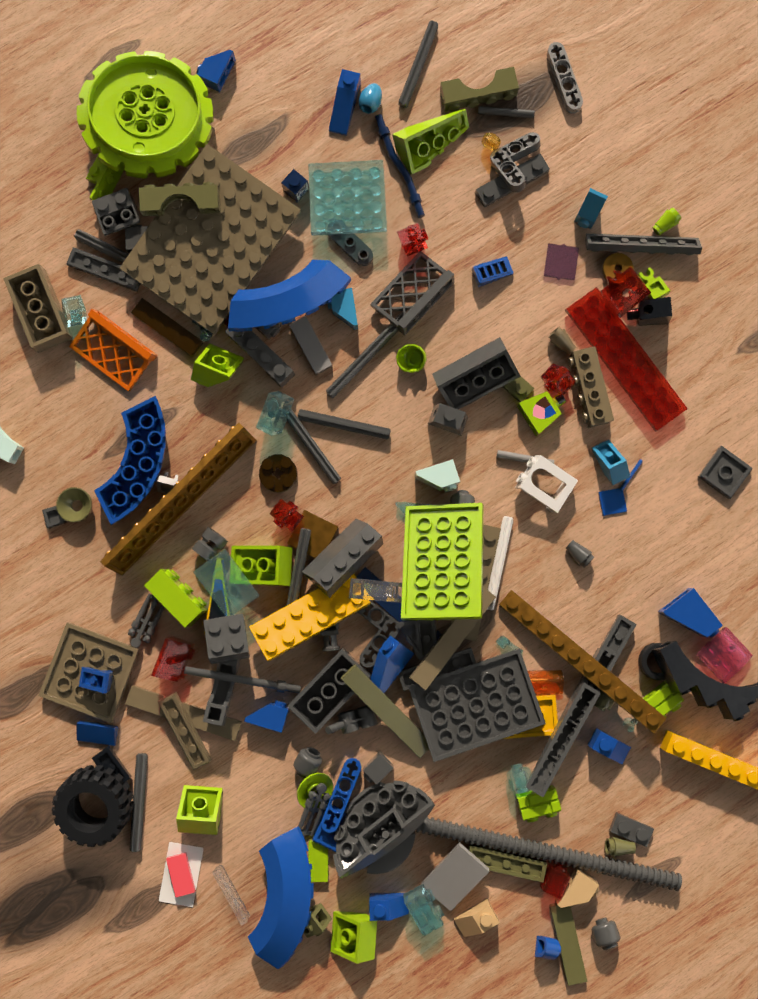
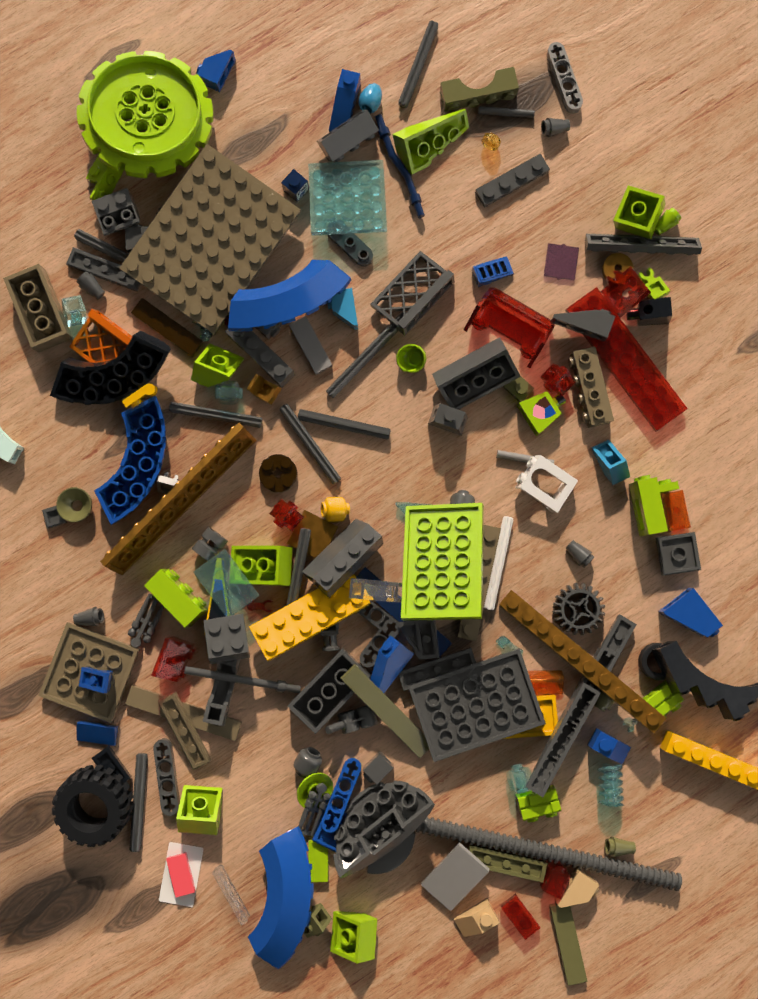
(90, 285): none -> dark grey cone
(90, 617): none -> dark grey cone
(112, 379): none -> black brick
(137, 397): none -> yellow plate
(155, 199): olive arch -> none
(166, 776): none -> dark grey beam
(215, 414): none -> dark grey axle
(228, 392): none -> clear light blue head
(258, 606): none -> clear red arm
(263, 389): none -> pearl gold bracket
(271, 716): blue slope -> none
(275, 413): clear light blue brick -> none
(335, 509): none -> yellow head
(348, 136): none -> dark grey brick
(386, 906): blue slope -> none
(413, 239): clear red brick -> none
(423, 910): clear light blue brick -> none
(440, 476): light aqua slope -> none
(447, 645): dark tan tile -> none
(513, 321): none -> clear red windscreen
(520, 916): none -> clear red plate
(531, 144): dark grey beam -> none
(551, 948): blue plate -> none
(554, 126): none -> dark grey cone
(561, 339): dark tan cone -> none
(582, 601): none -> dark grey gear
(589, 323): none -> dark grey slope
(590, 209): dark azure slope -> none
(606, 933): dark grey head -> none
(611, 784): none -> clear light blue piece
(613, 500): blue piece -> none
(631, 829): dark grey plate -> none
(639, 212): none -> lime brick
(648, 503): none -> lime brick
(676, 510): none -> clear orange plate
(678, 553): none -> dark grey plate
(724, 655): clear pink slope -> none
(725, 472): dark grey tile -> none

